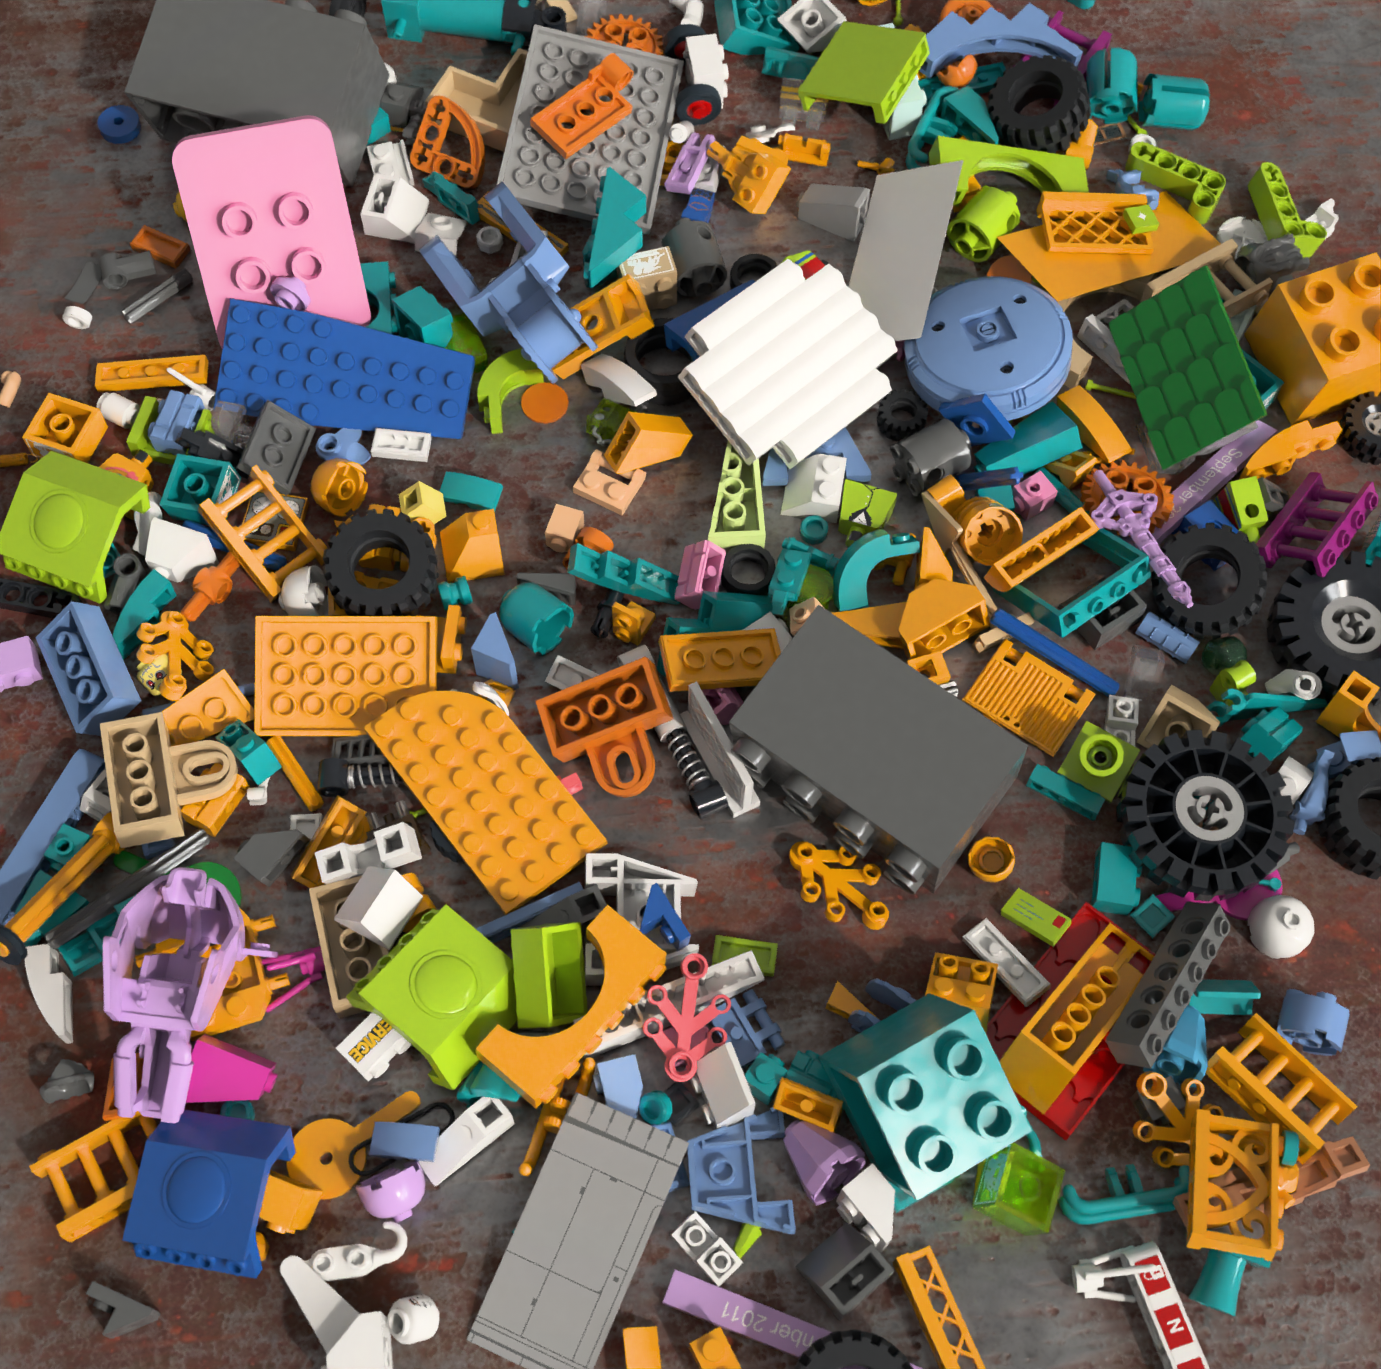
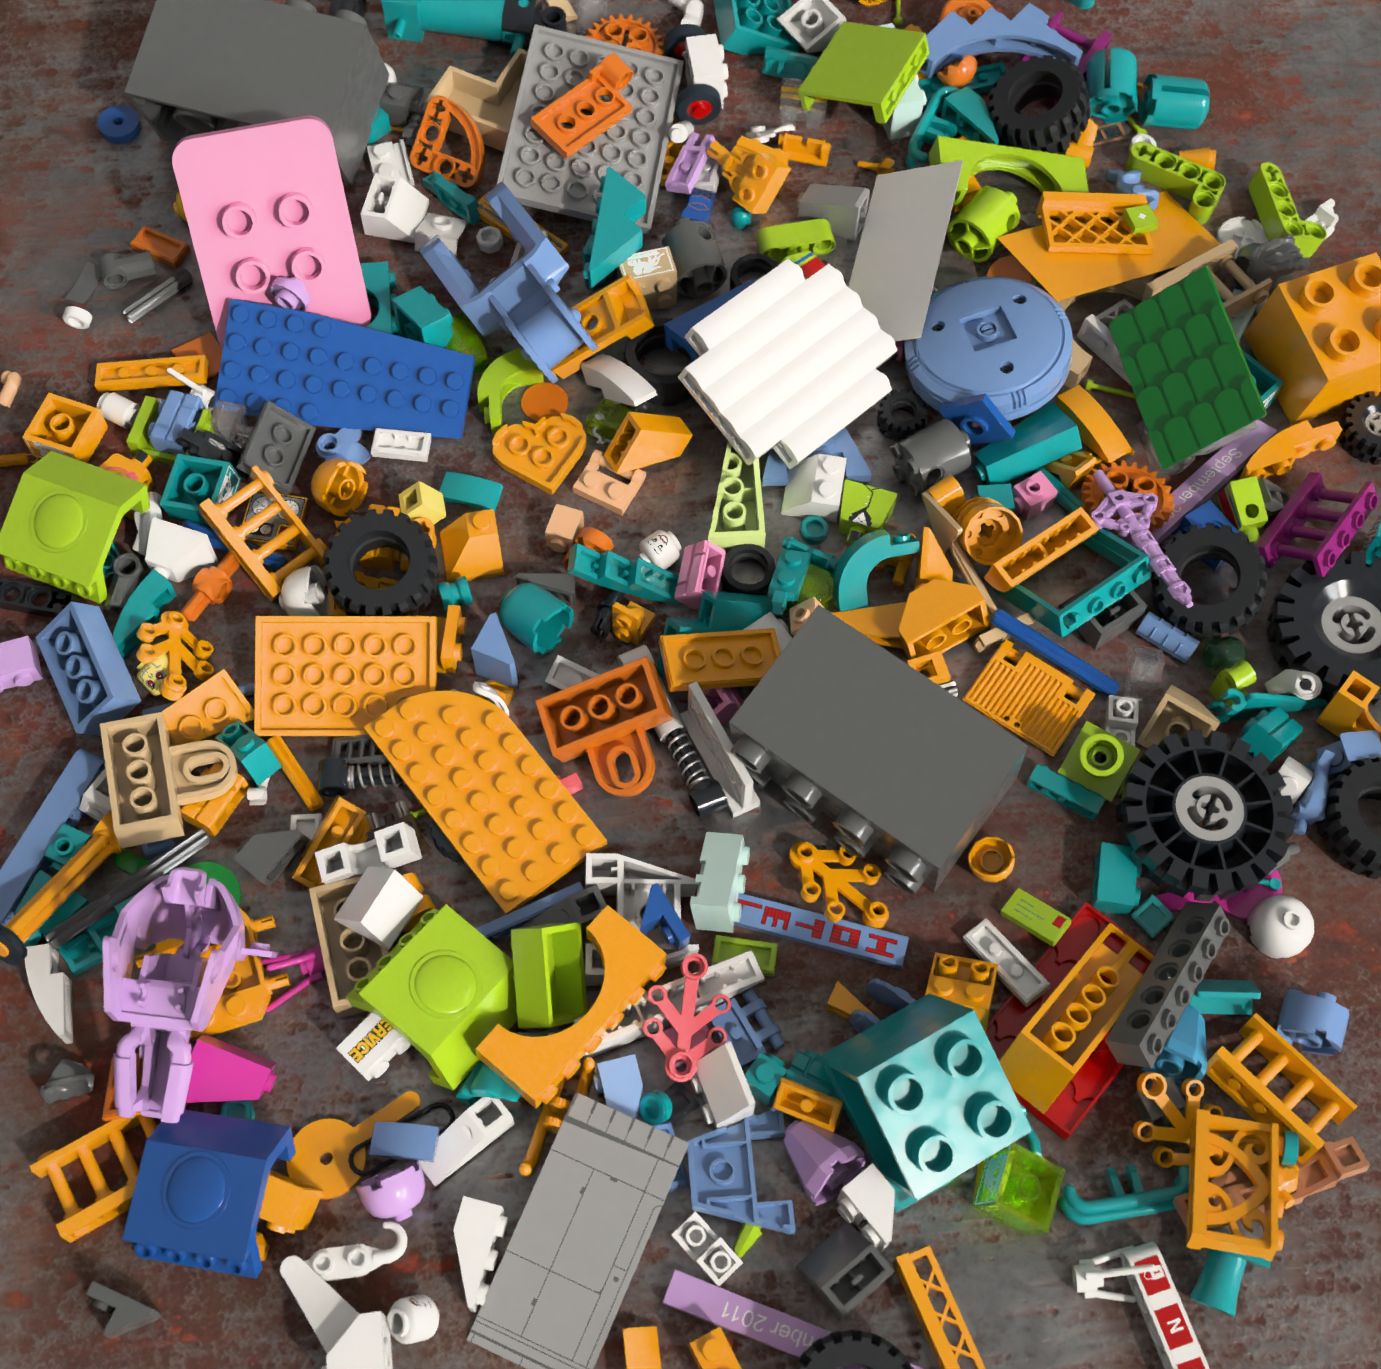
(203, 345): none -> orange window
(475, 1238): none -> white slope
(540, 451): none -> light orange plate
(660, 549): none -> white head
(720, 882): none -> light aqua wedge
(740, 218): none -> teal hinge
(795, 238): none -> lime beam
(818, 931): none -> medium blue tile
(989, 478): blue axle -> none
(1202, 156): none -> light orange cone

